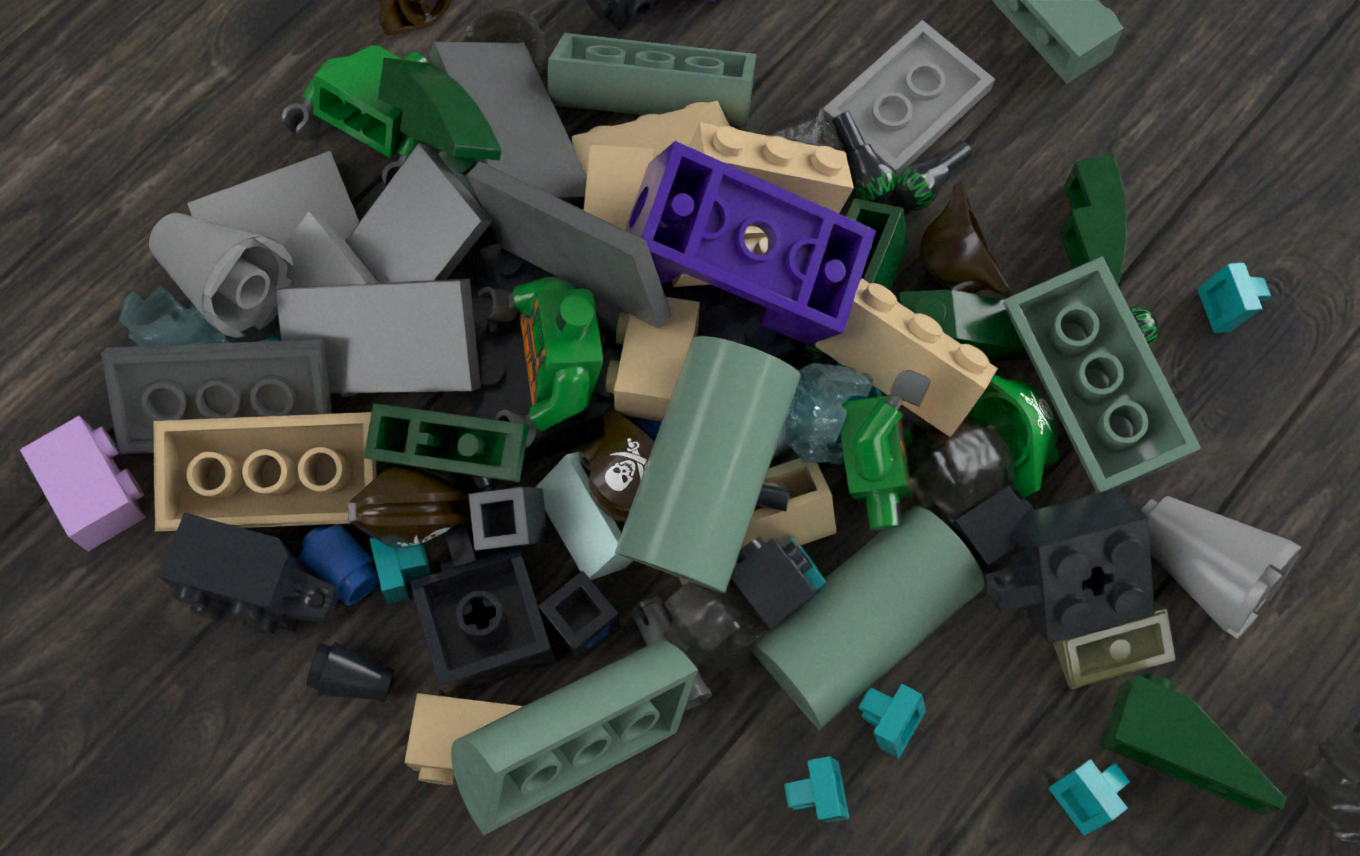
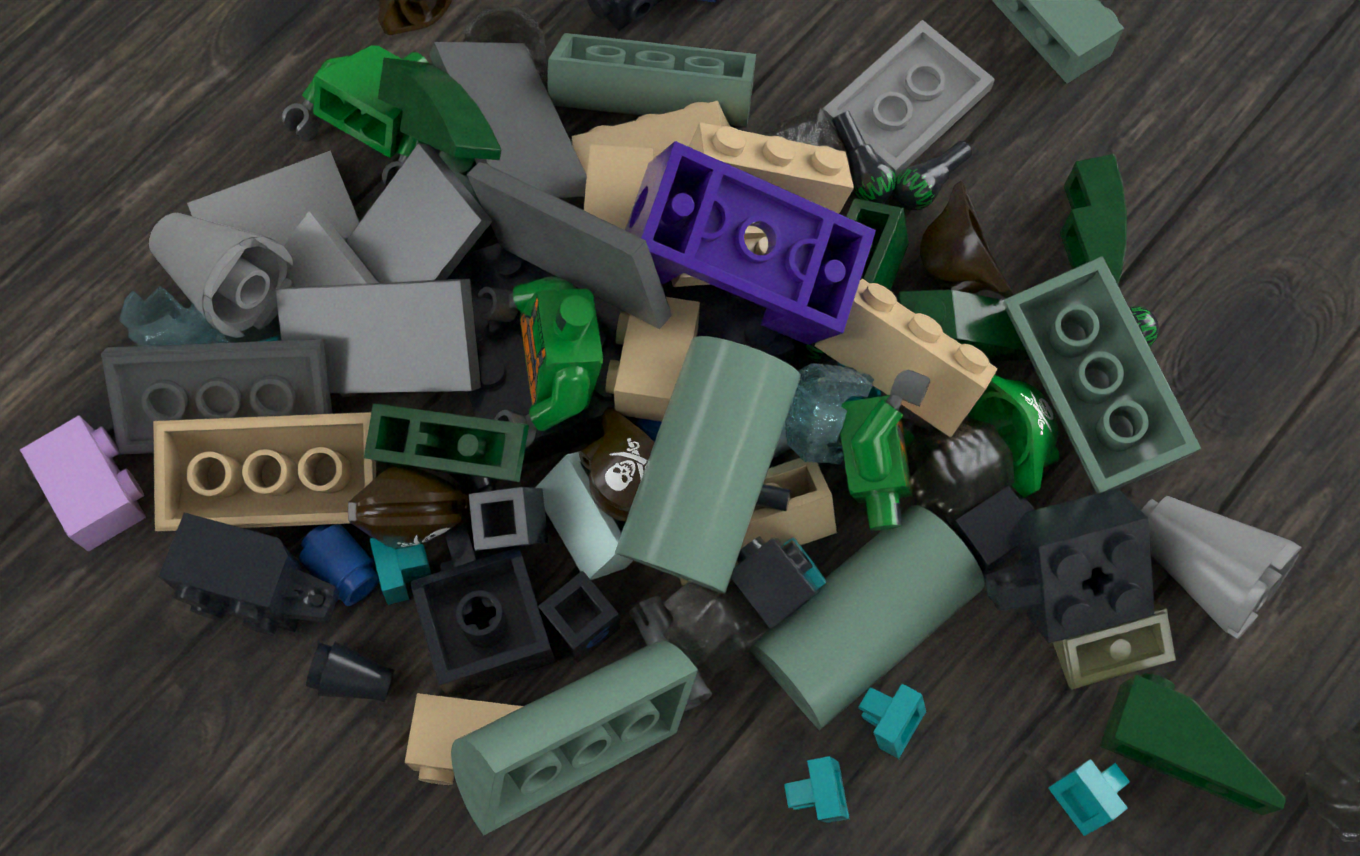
(1232, 297): teal tile -> none

